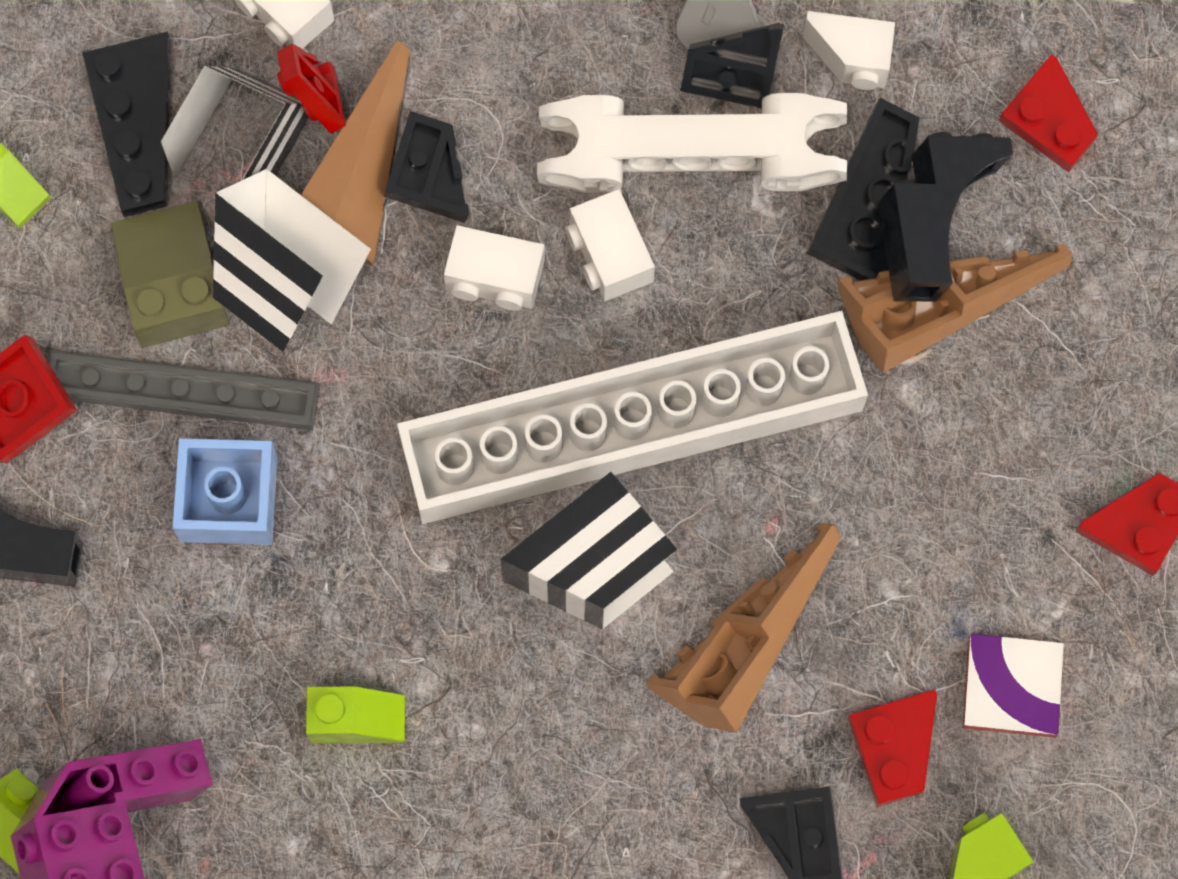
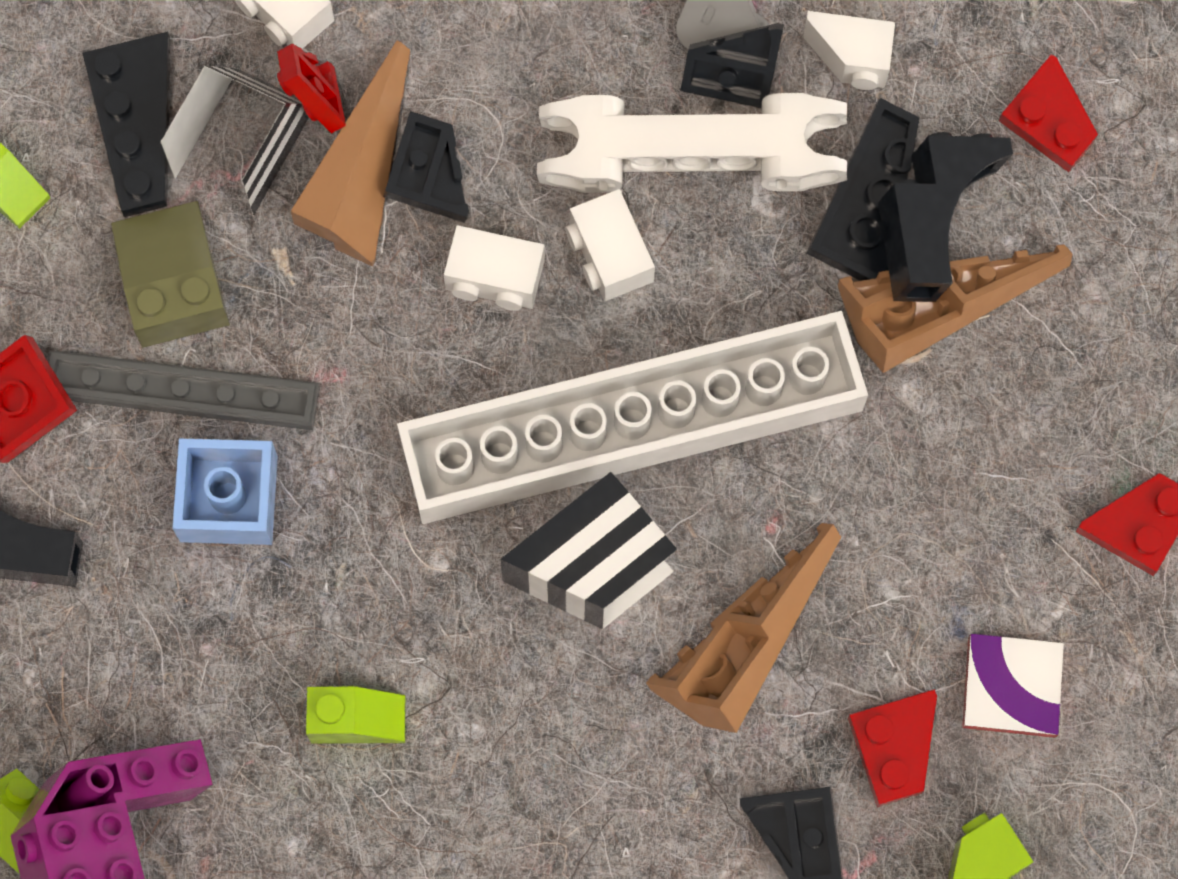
(279, 257): sticker -> none

